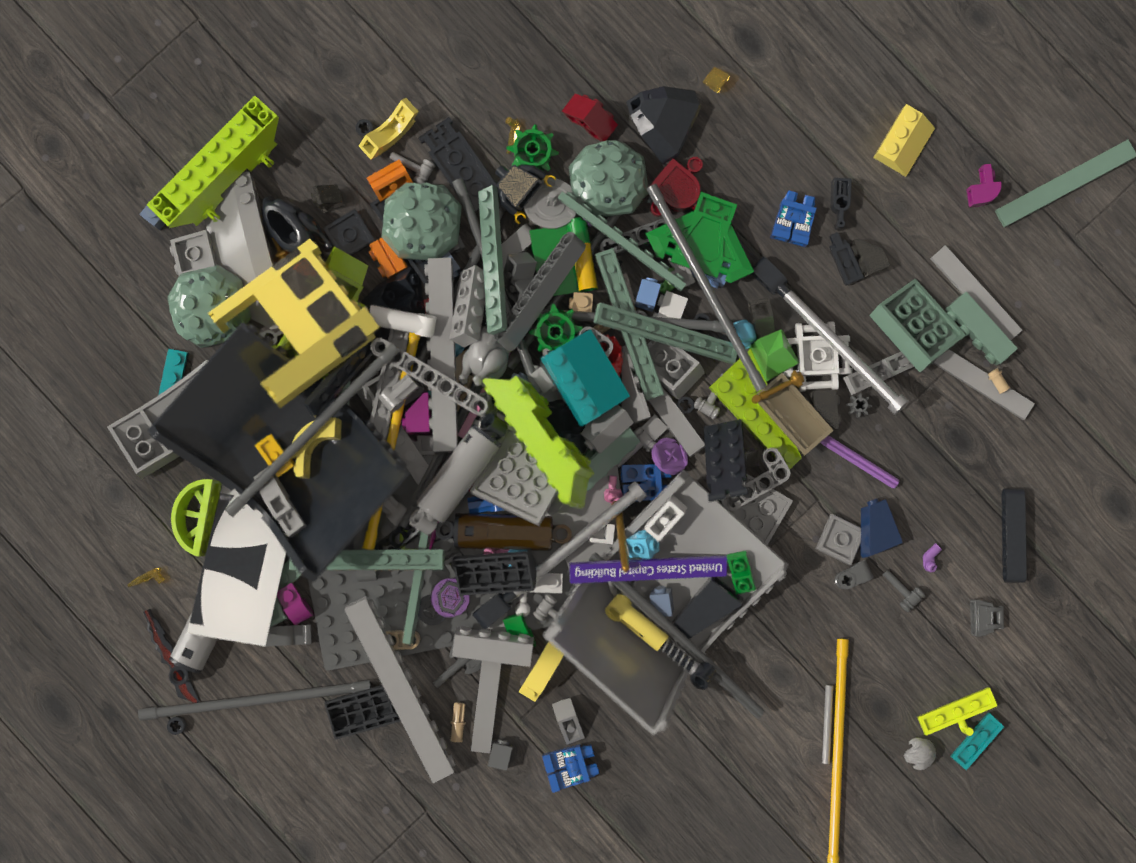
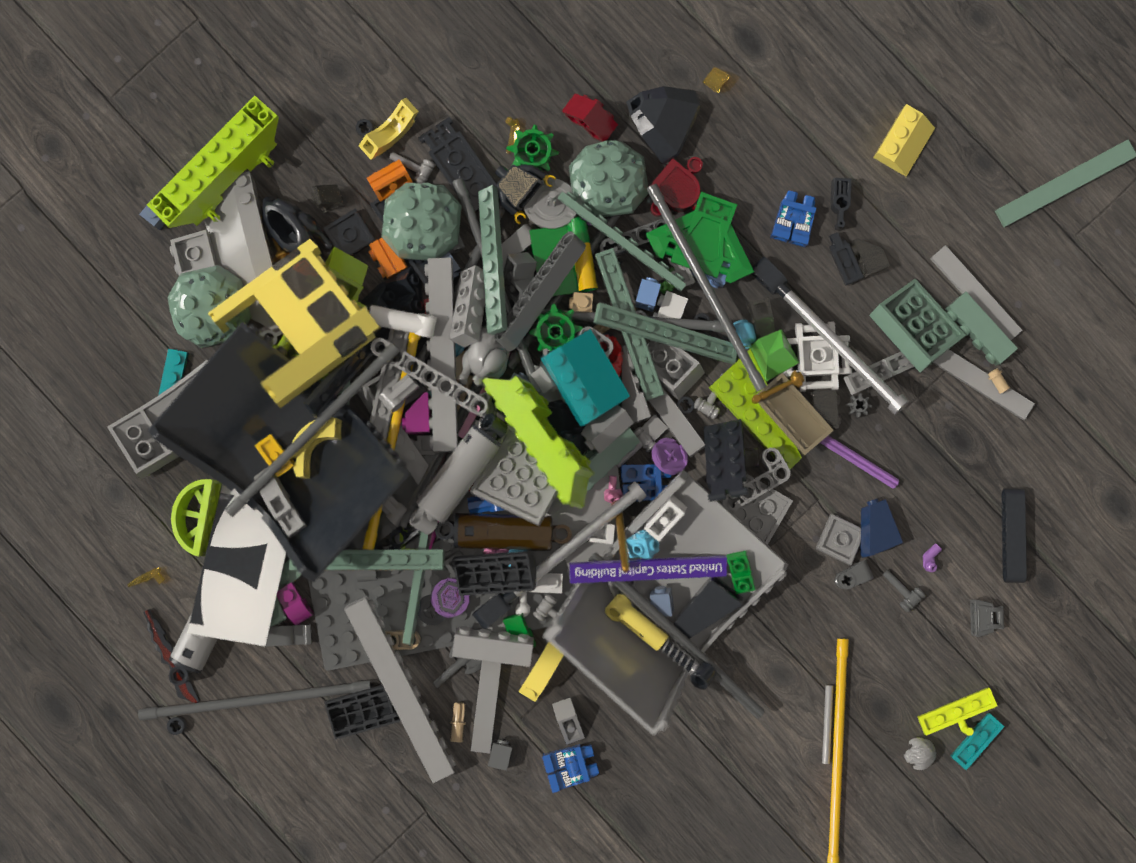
(983, 193): magenta brick -> none

